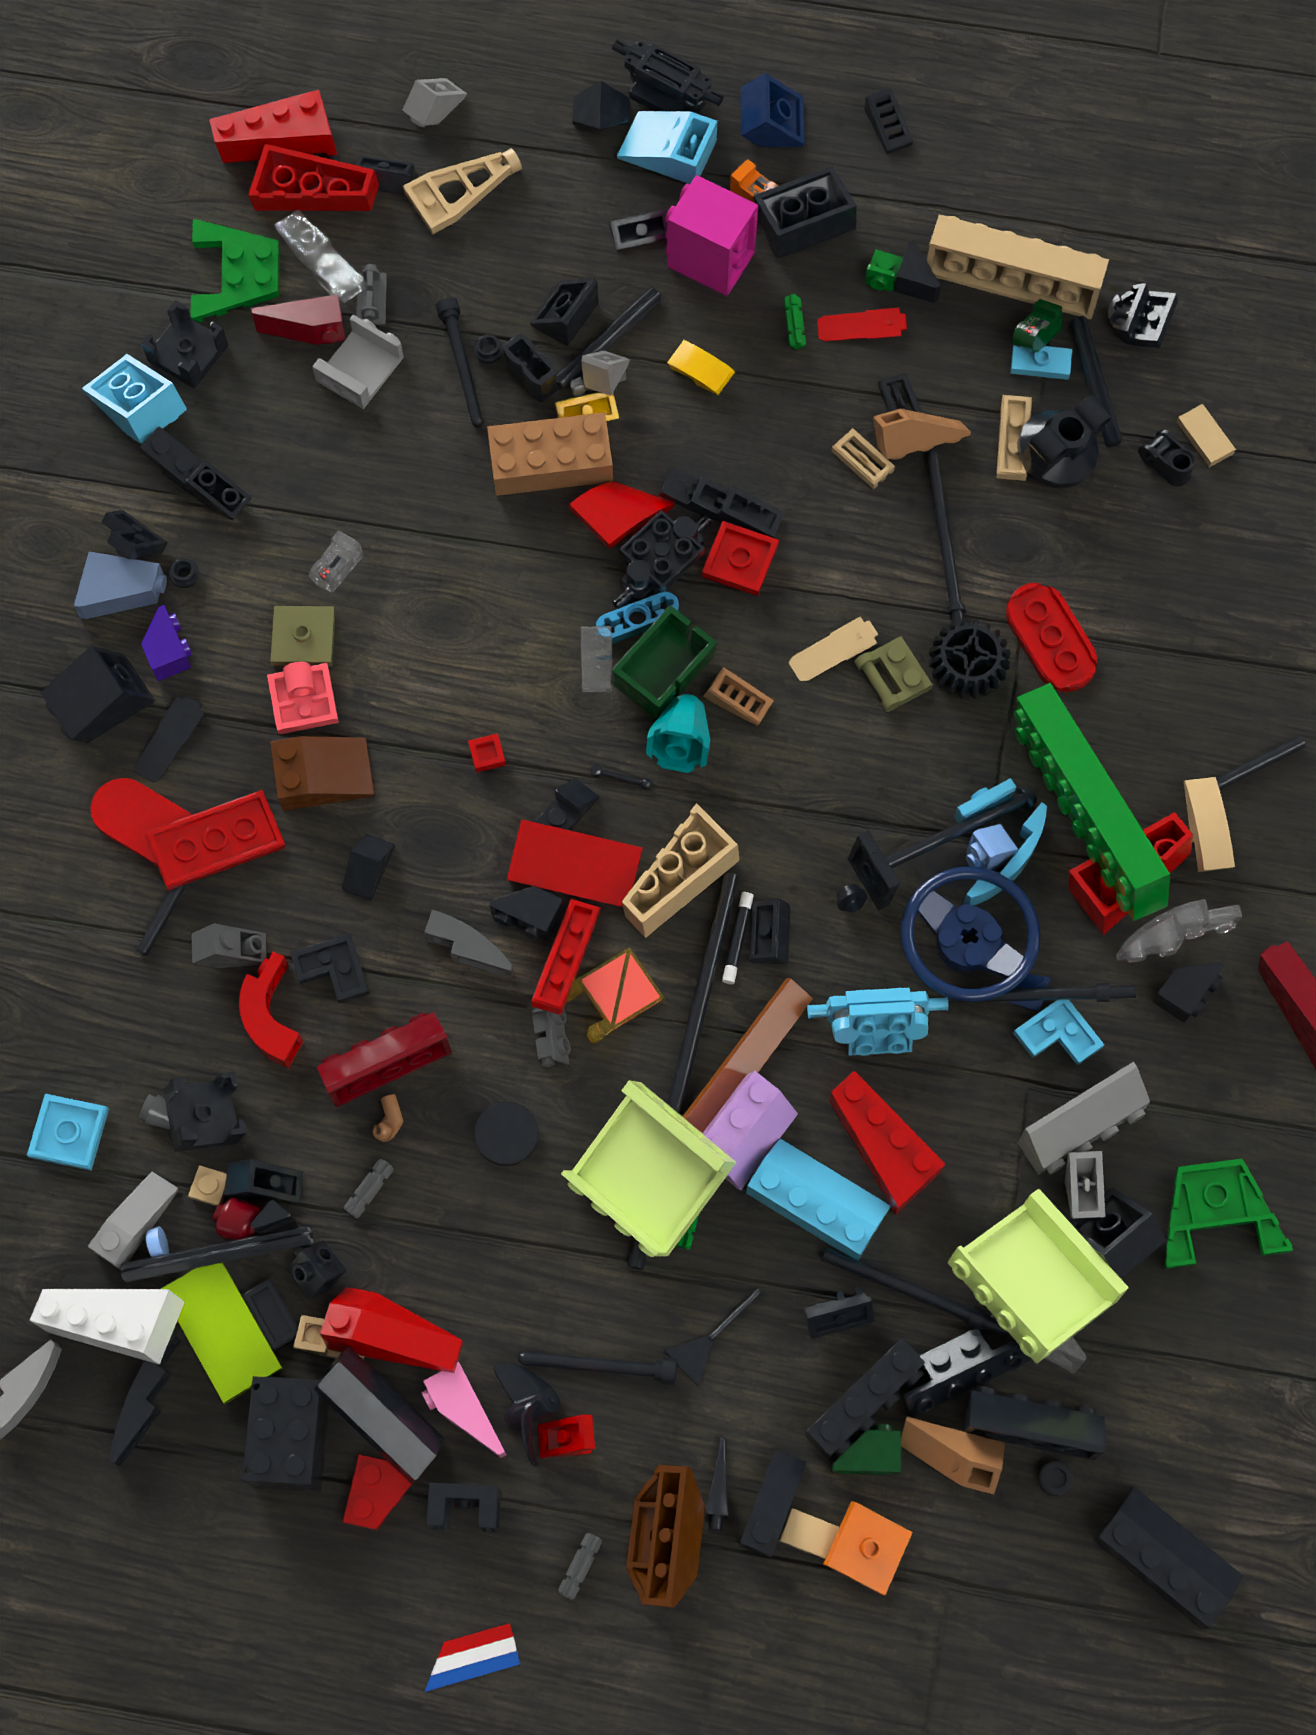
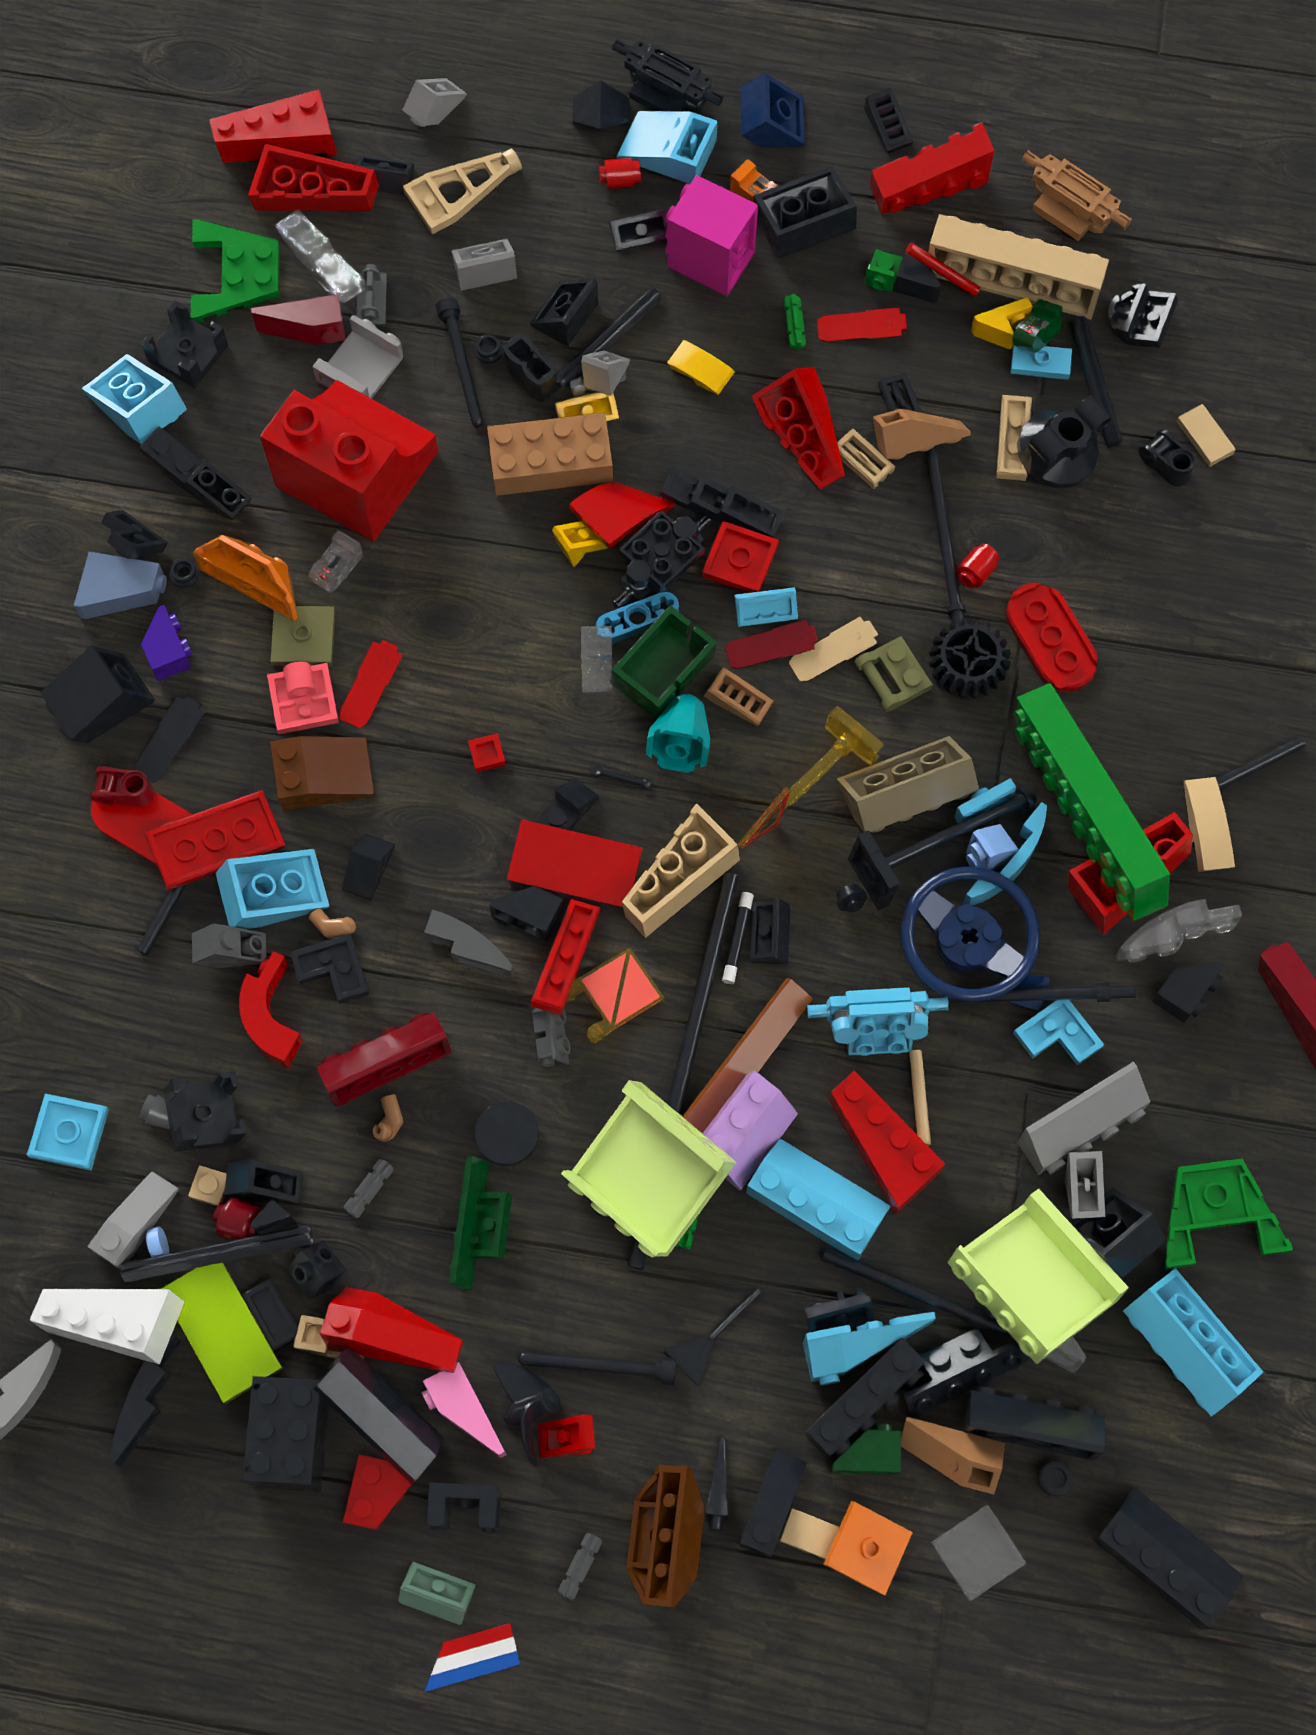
(116, 785): none -> dark red piece
(249, 572): none -> orange wedge
(271, 888): none -> medium azure slope
(332, 927): none -> medium nougat arm
(347, 456): none -> red brick
(371, 680): none -> red piece
(436, 1593): none -> sand green slope
(480, 1225): none -> dark green bracket
(485, 264): none -> light grey slope
(576, 540): none -> yellow slope
(620, 173): none -> red brick
(766, 607): none -> medium azure plate
(773, 644): none -> dark red piece
(802, 420): none -> red wedge
(839, 1351): none -> medium azure wedge
(850, 737): none -> clear yellow piece
(909, 784): none -> dark tan slope
(919, 1095): none -> tan bar
(934, 172): none -> red wedge
(942, 269): none -> red bar
(977, 566): none -> red brick
(978, 1553): none -> clear plate
(998, 323): none -> yellow slope
(1072, 197): none -> medium nougat piece
(1193, 1342): none -> medium azure slope

